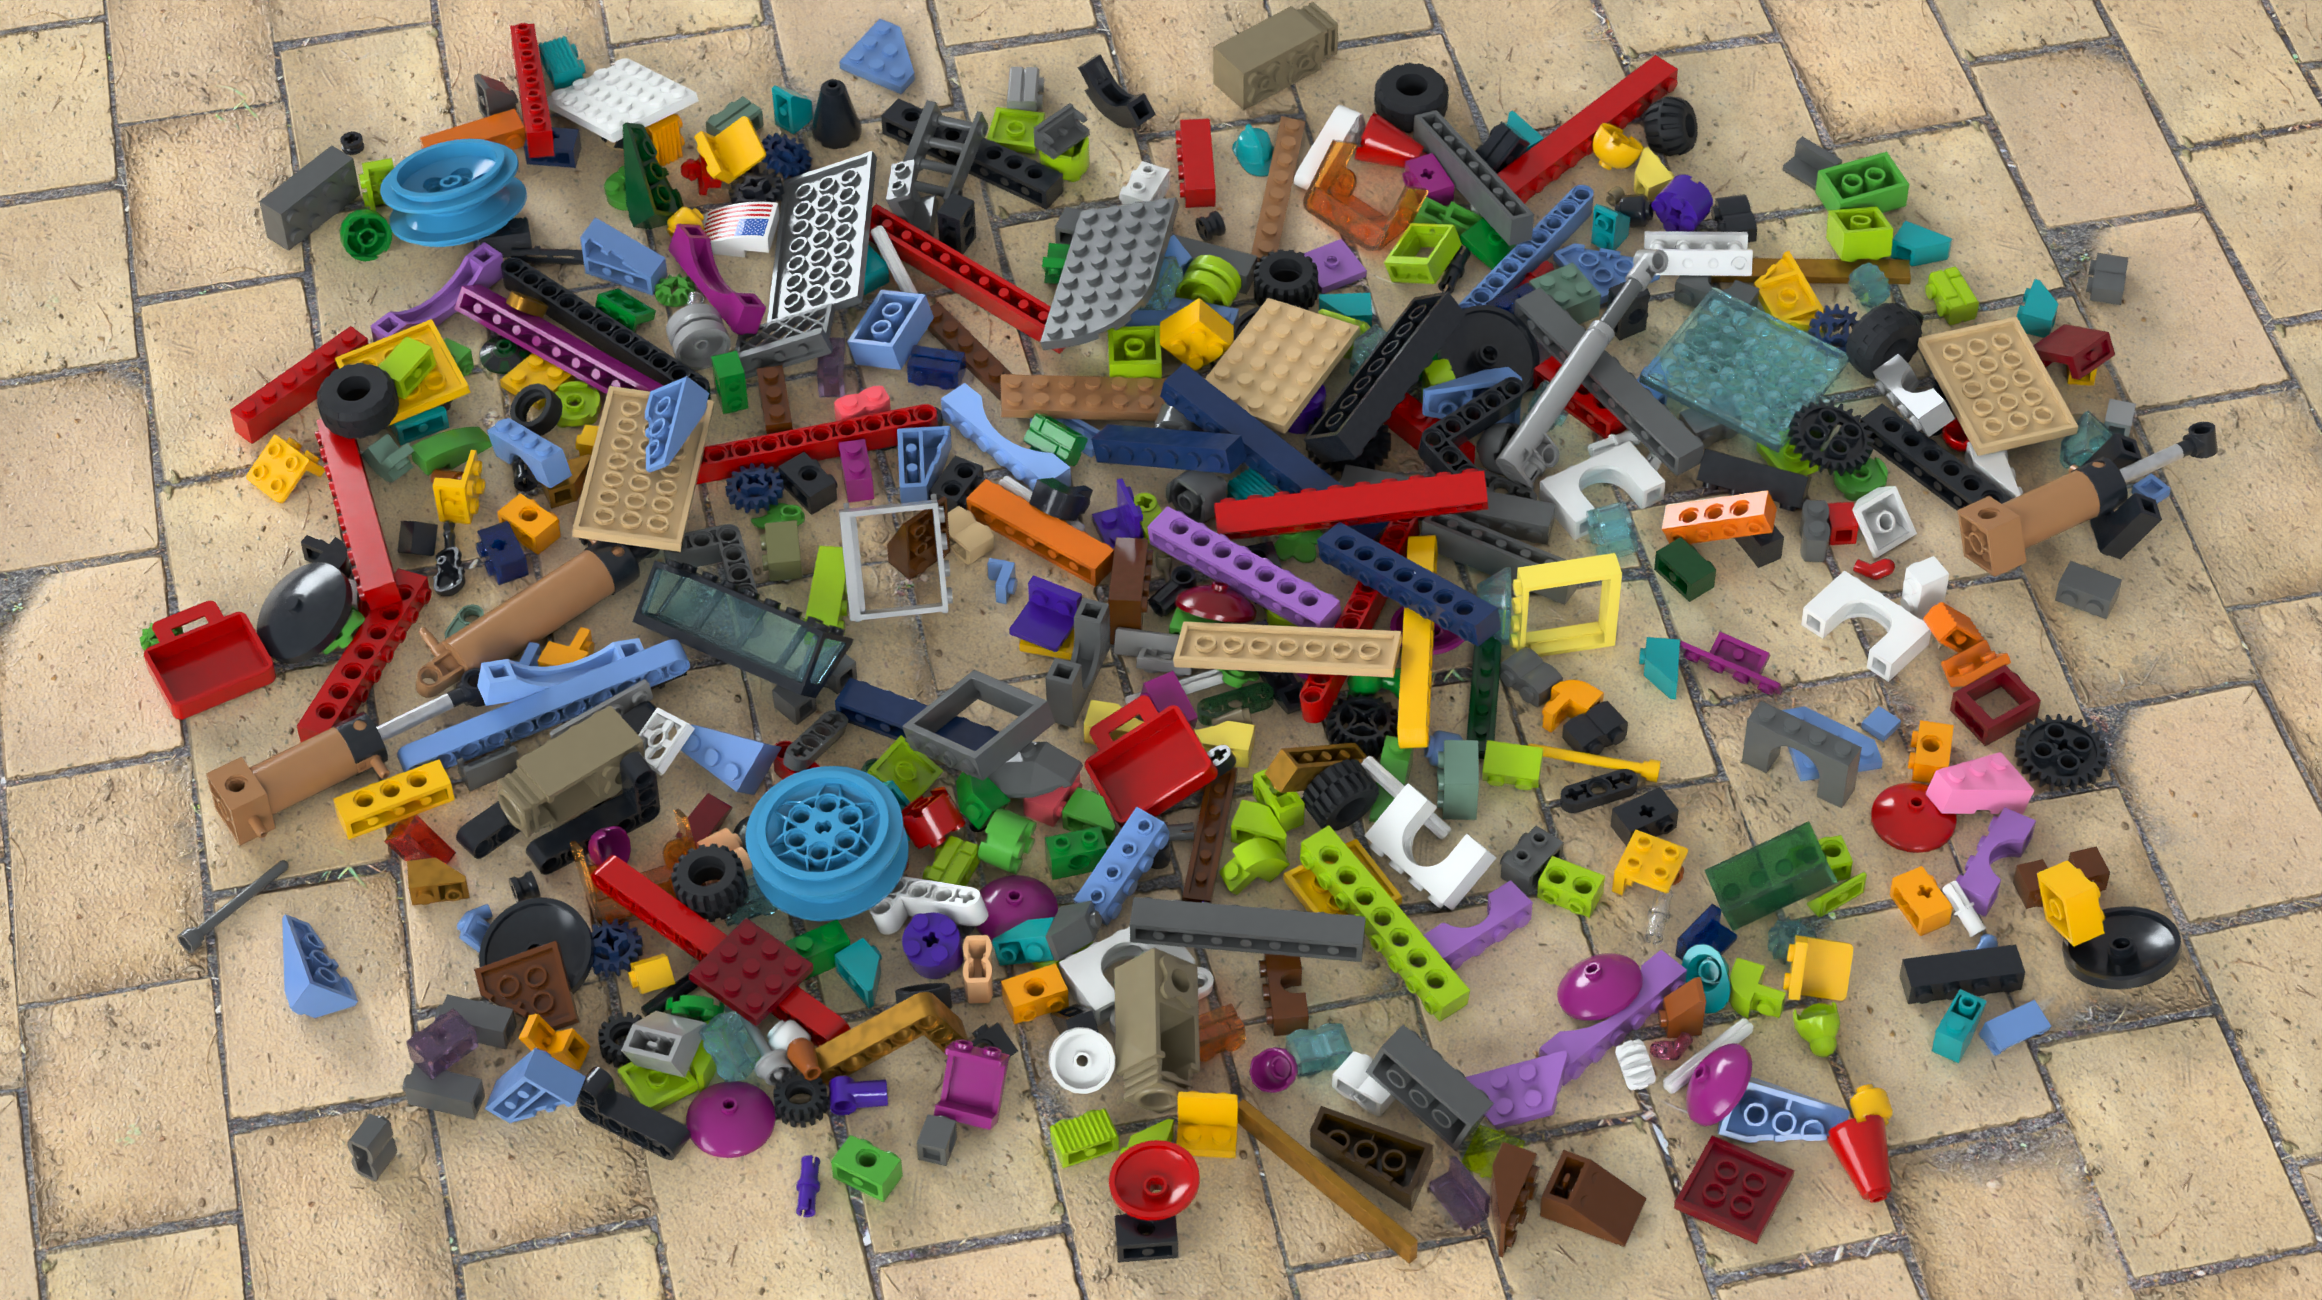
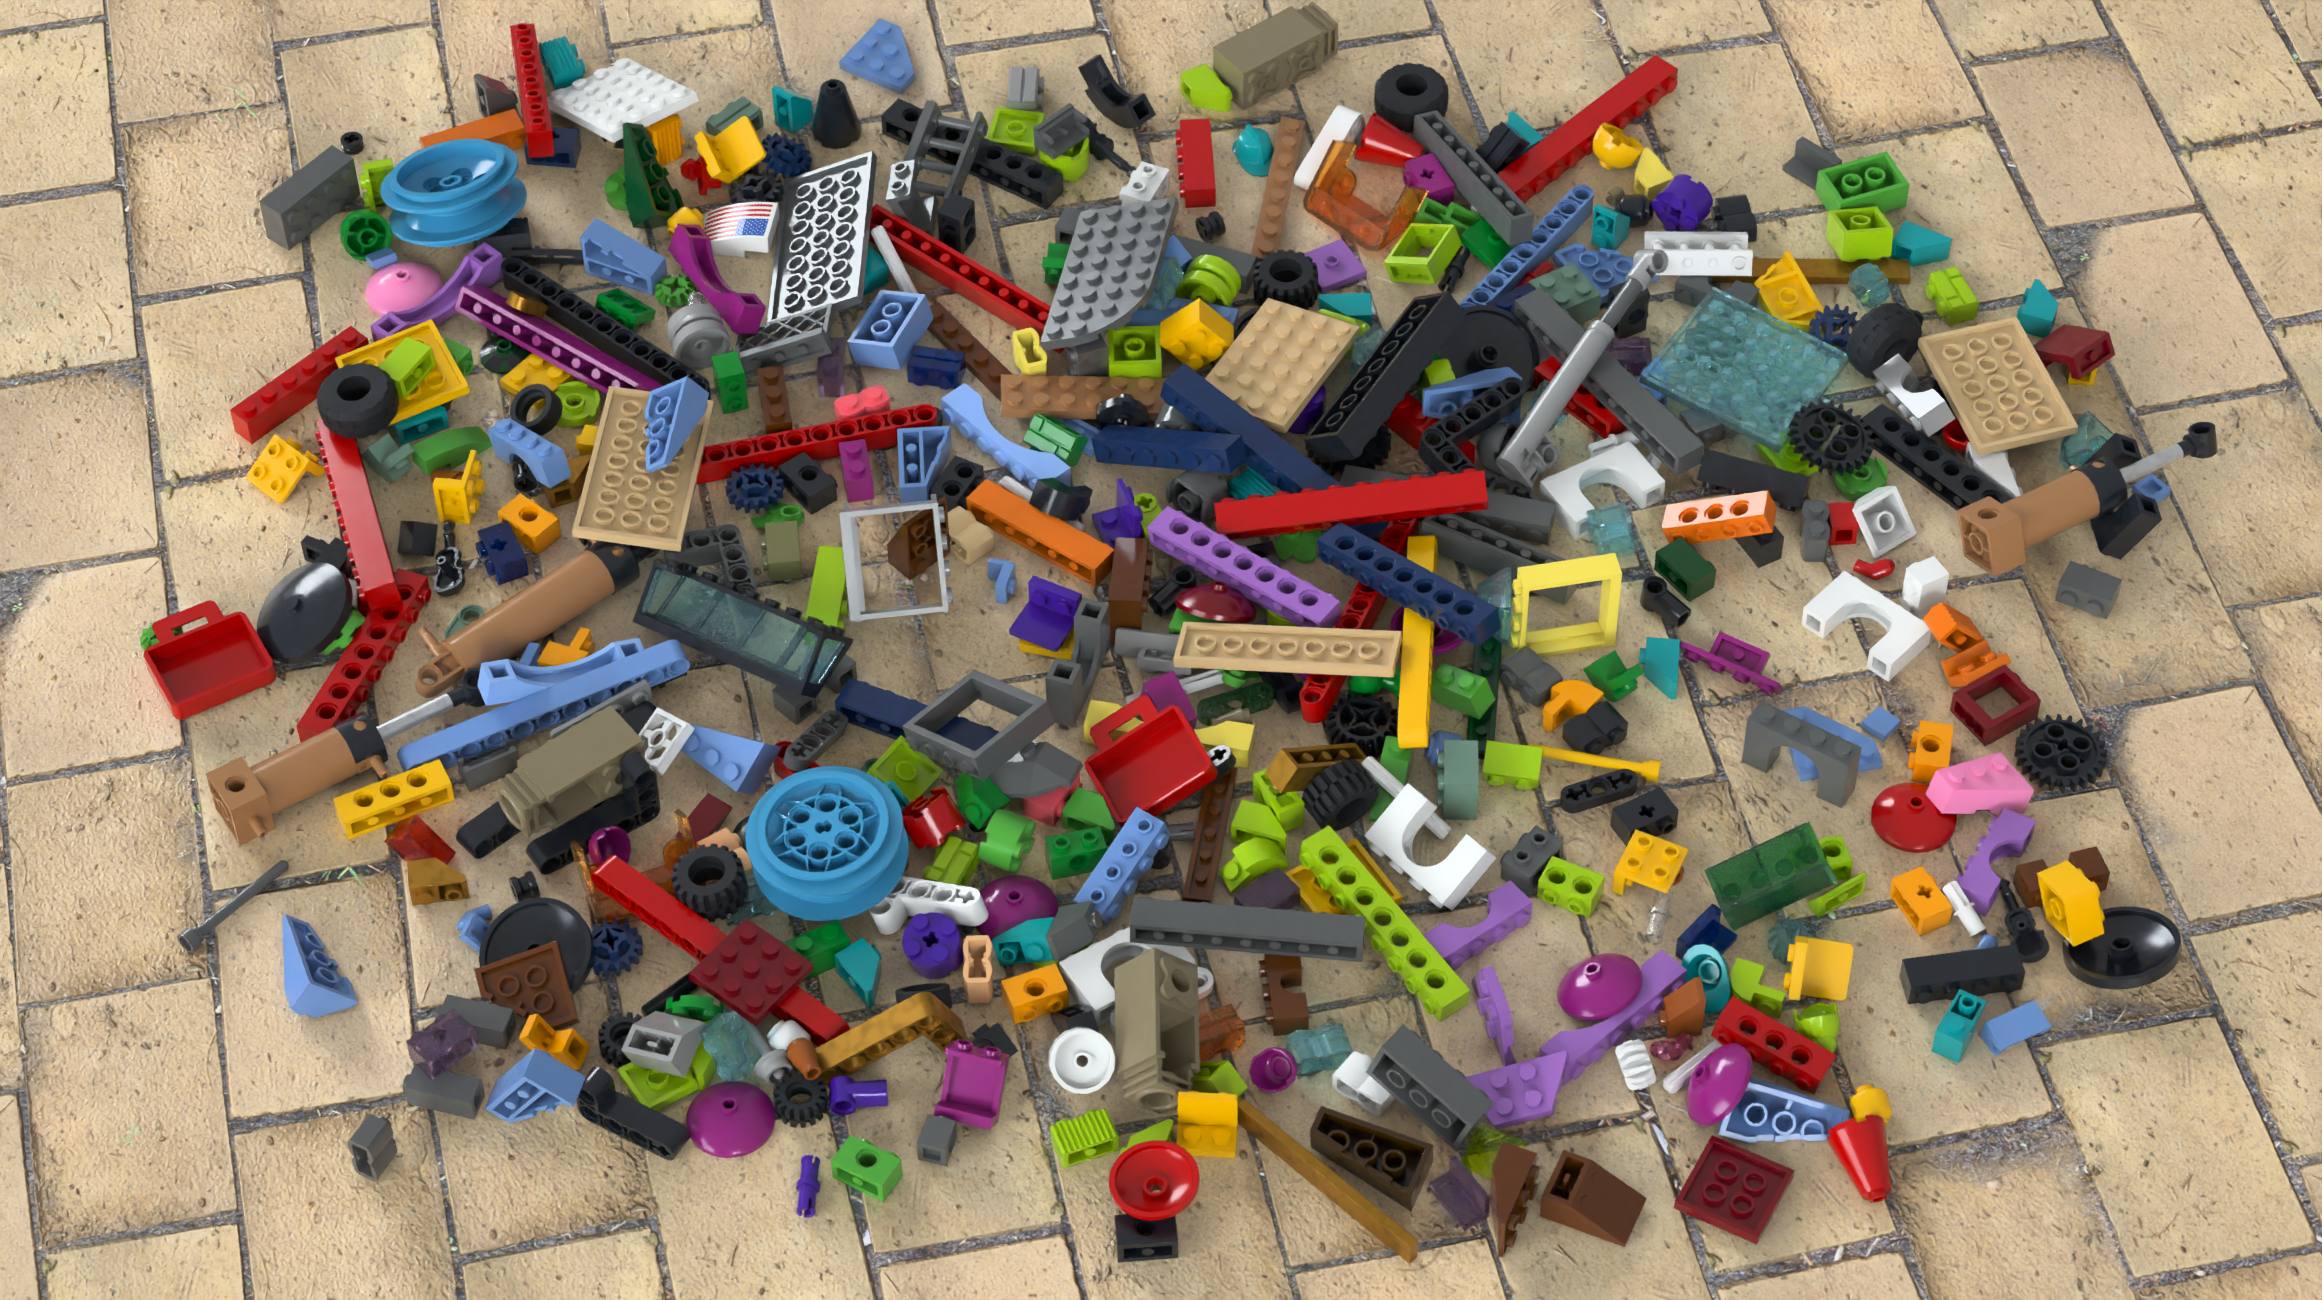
(381, 258): none -> medium blue tile
(402, 286): none -> bright pink dish
(651, 974): yellow brick -> none
(1028, 354): none -> light yellow brick
(1089, 359): none -> flat silver piece
(1103, 147): none -> black piece
(1122, 406): none -> black plate
(1205, 90): none -> lime slope
(1217, 1078): none -> lime slope
(1272, 891): none -> clear purple brick
(1461, 690): none -> bright green brick
(1494, 1007): none -> medium lavender wing
(1612, 677): none -> green brick
(1631, 353): none -> clear purple brick
(1660, 600): none -> black piece
(1671, 126): black wheel -> none
(1768, 1032): none -> red brick
(2020, 923): none -> black piece
(2107, 279): dark grey brick -> none
(2119, 416): light grey brick -> none

